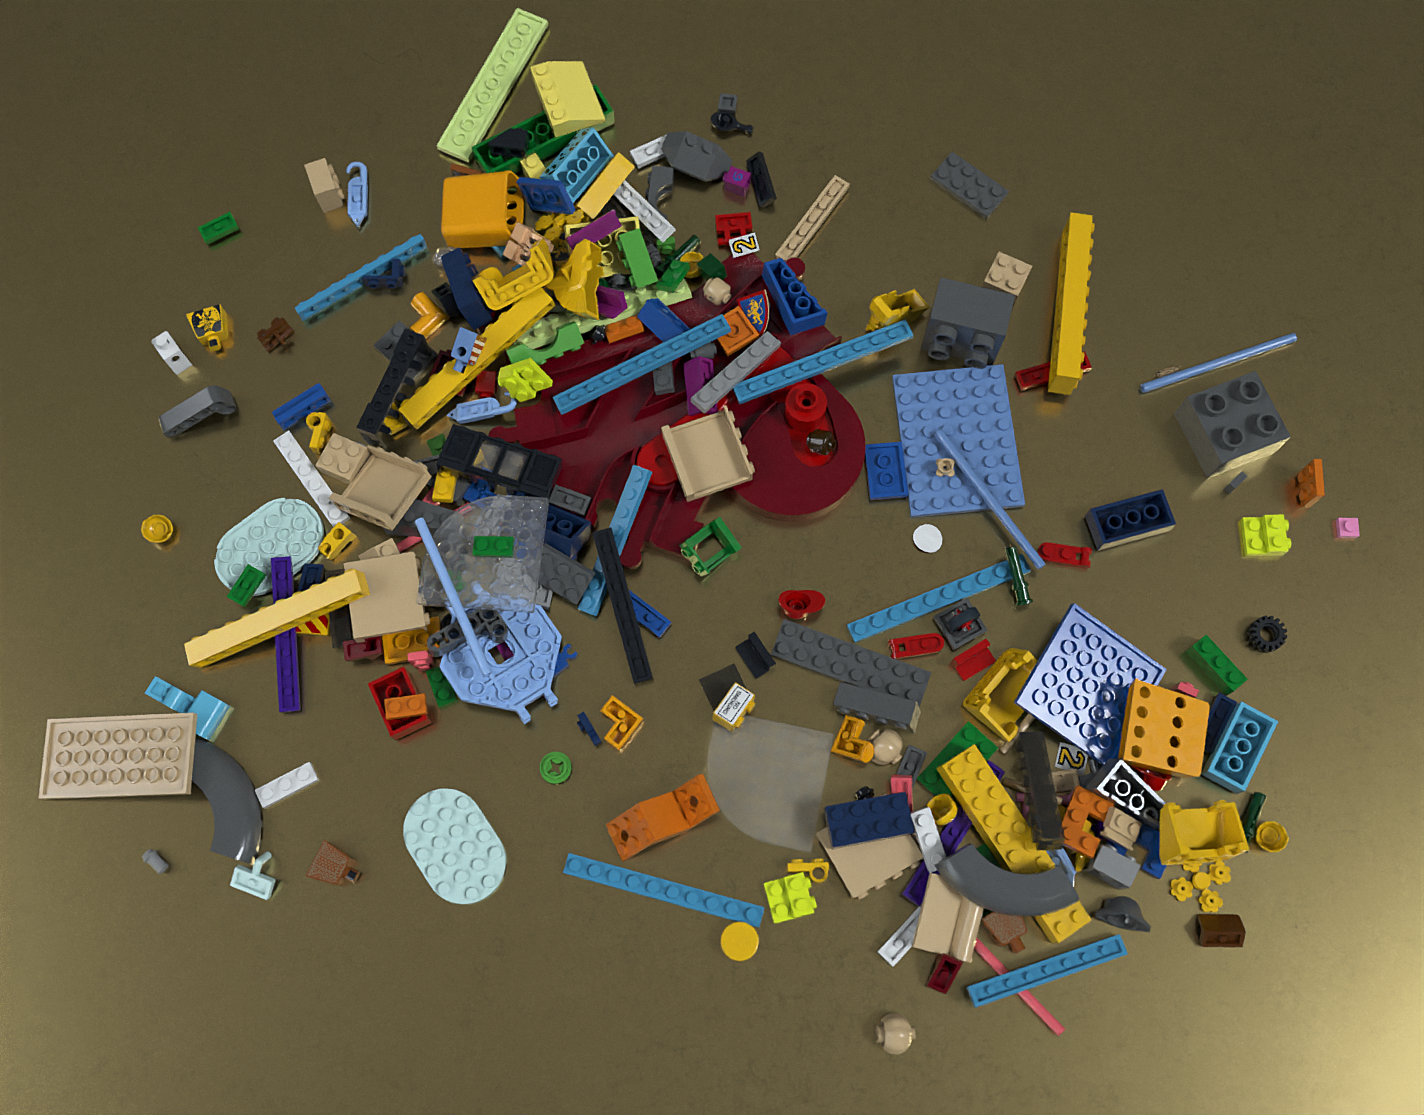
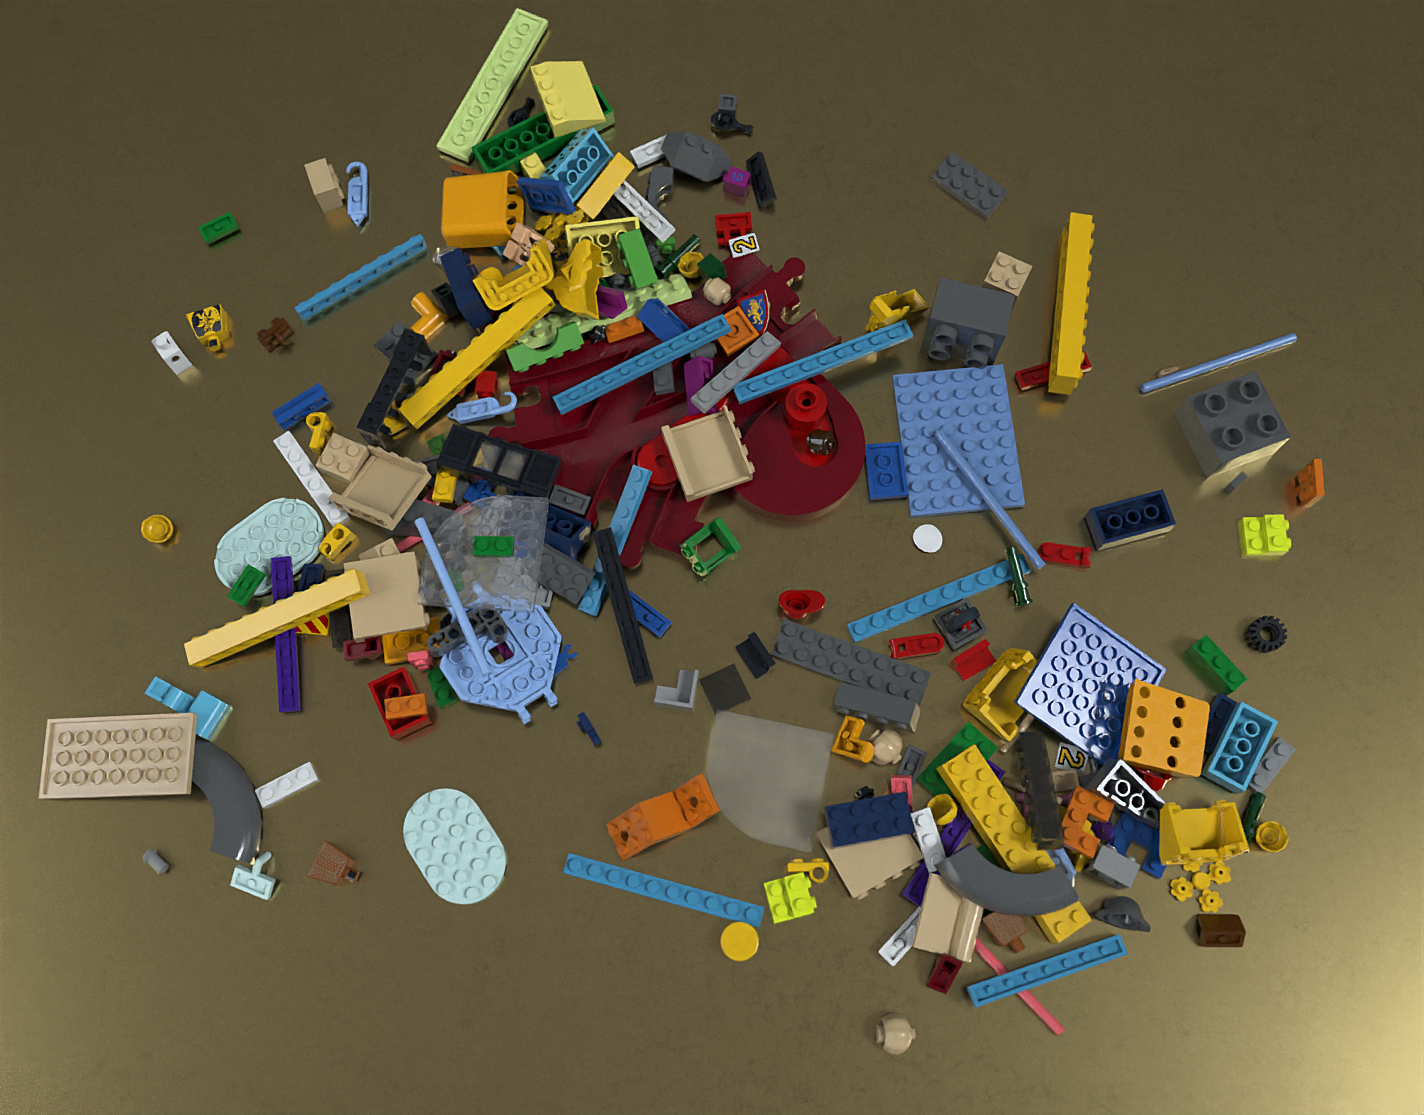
(196, 409): dark grey beam -> none
(389, 281): dark blue bracket -> none
(468, 343): medium blue torso -> none
(510, 143): black slope -> none
(520, 114): none -> black piece
(523, 379): neon yellow plate -> none
(546, 766): bright green gear -> none
(595, 230): magenta panel -> none
(625, 722): light orange brick -> none
(673, 276): green plate -> none
(681, 697): none -> light grey panel
(734, 707): brick -> none
(795, 304): blue wedge -> none
(813, 219): tan plate -> none
(949, 463): tan plate -> none
(1120, 828): tan plate -> none
(1186, 689): coral plate -> none
(1270, 764): none -> light grey plate
(1347, 528): bright pink plate -> none

